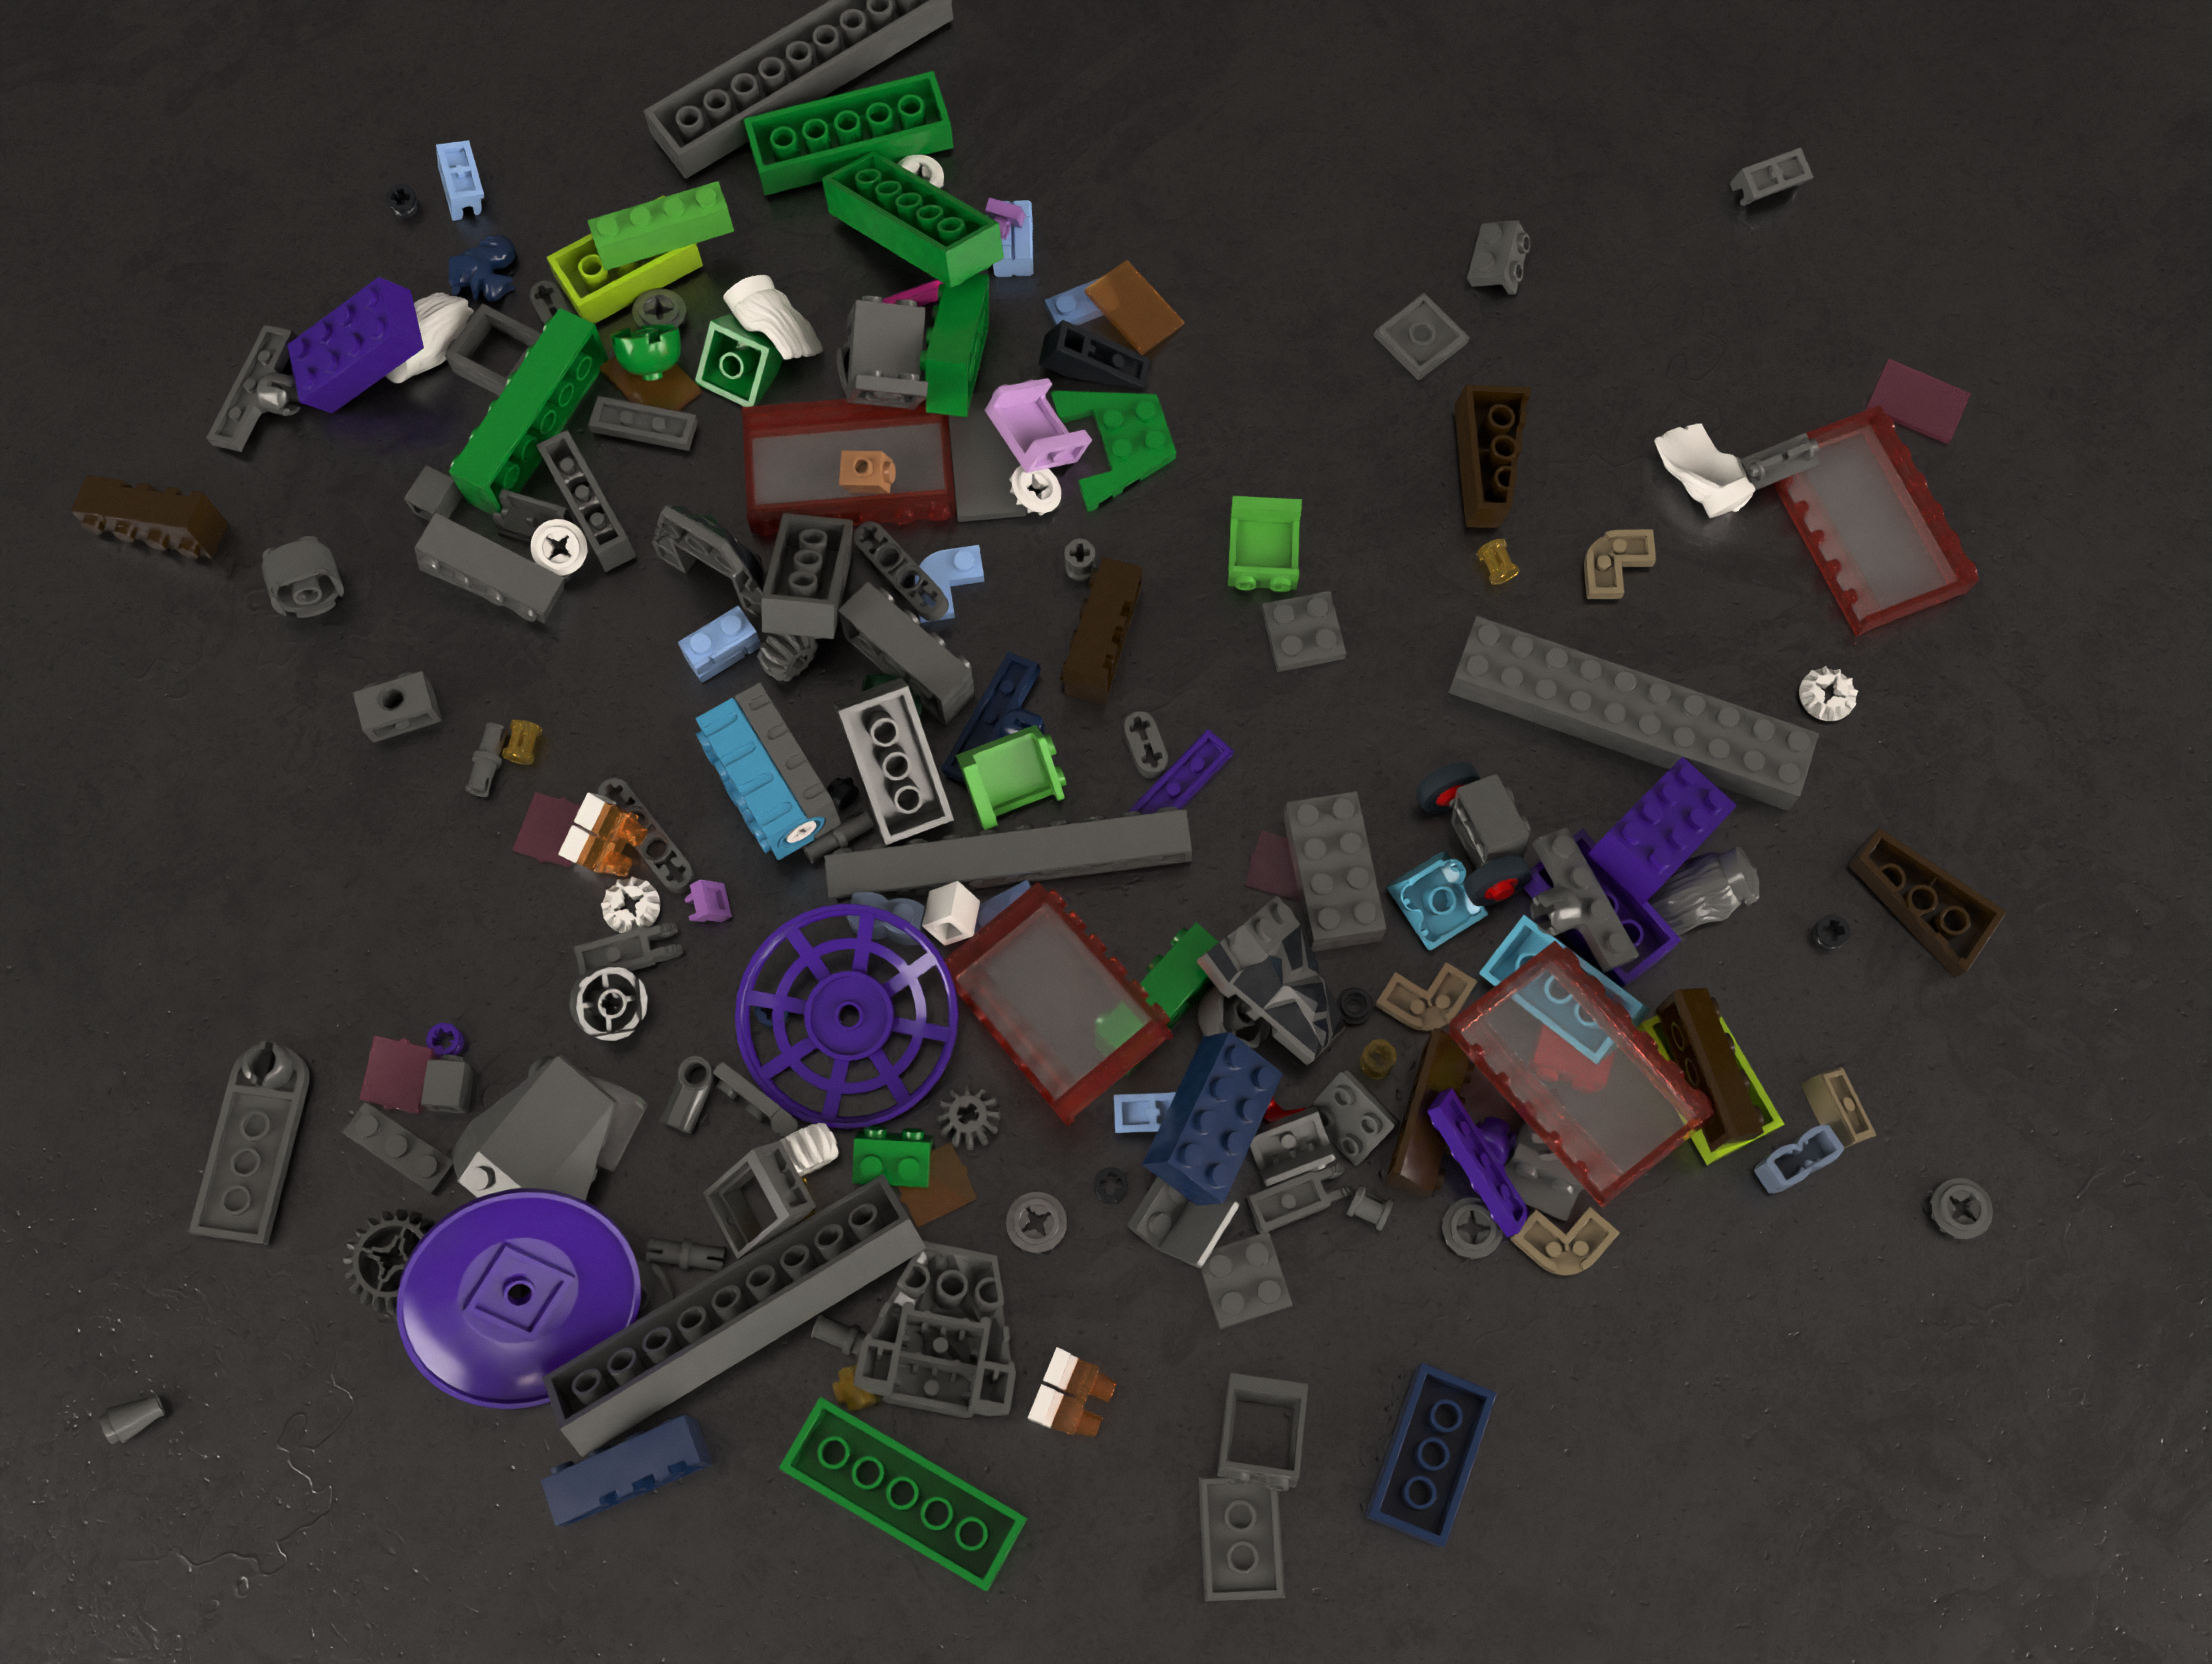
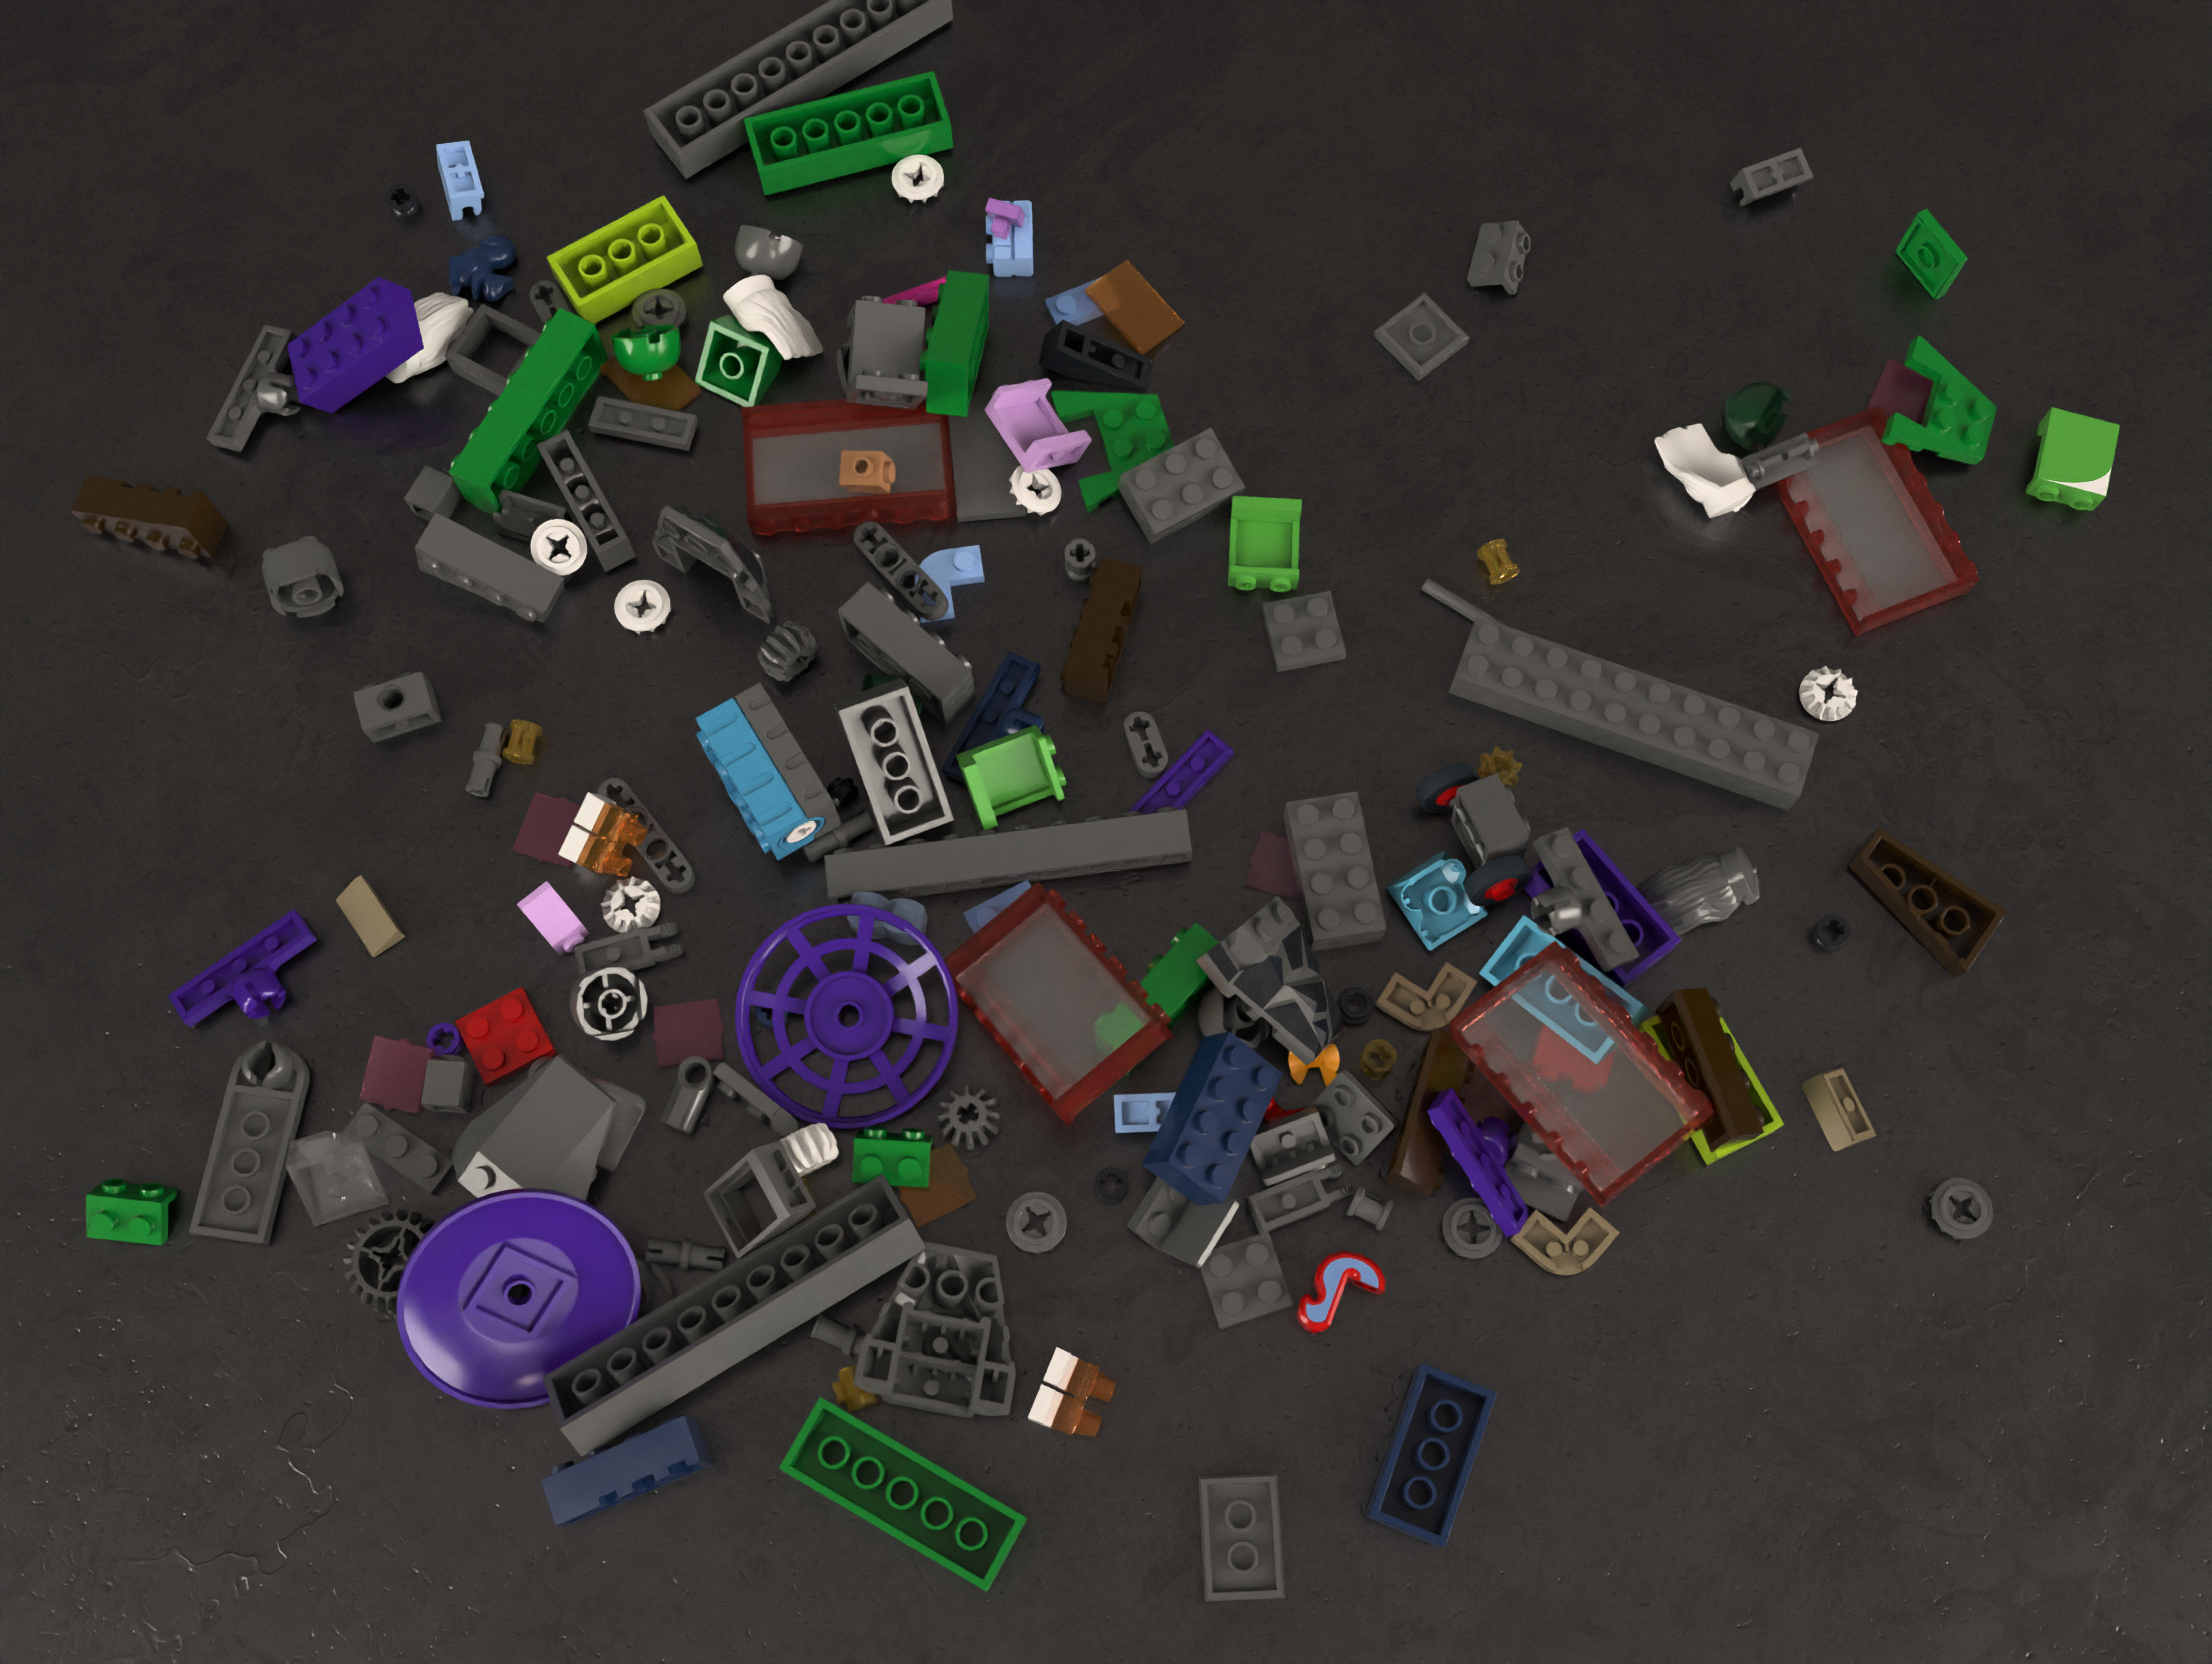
(129, 1211): none -> green bracket
(130, 1418): dark grey cone -> none
(245, 973): none -> dark purple plate
(334, 1176): none -> clear slope
(369, 916): none -> dark tan slope
(505, 1037): none -> red plate
(553, 919): none -> lavender slope
(634, 595): none -> white gear
(661, 225): bright green brick -> none
(688, 1031): none -> clear pink piece
(709, 901): medium lavender tile -> none
(720, 644): light blue brick -> none
(766, 253): none -> dark grey cylinder
(807, 576): dark grey brick -> none
(913, 218): green brick -> none
(951, 913): white brick -> none
(1180, 486): none -> dark grey brick
(1267, 1392): dark grey window -> none
(1327, 1061): none -> light orange piece
(1329, 1283): none -> red animal
(1455, 602): none -> dark grey bar
(1489, 448): dark brown wedge -> none
(1504, 760): none -> clear yellow gear
(1611, 553): dark tan plate -> none
(1662, 830): dark purple brick -> none
(1756, 414): none -> clear green cylinder
(1798, 1159): sand blue brick -> none
(1931, 254): none -> green plate
(1956, 414): none -> green wing
(2074, 459): none -> bright green panel

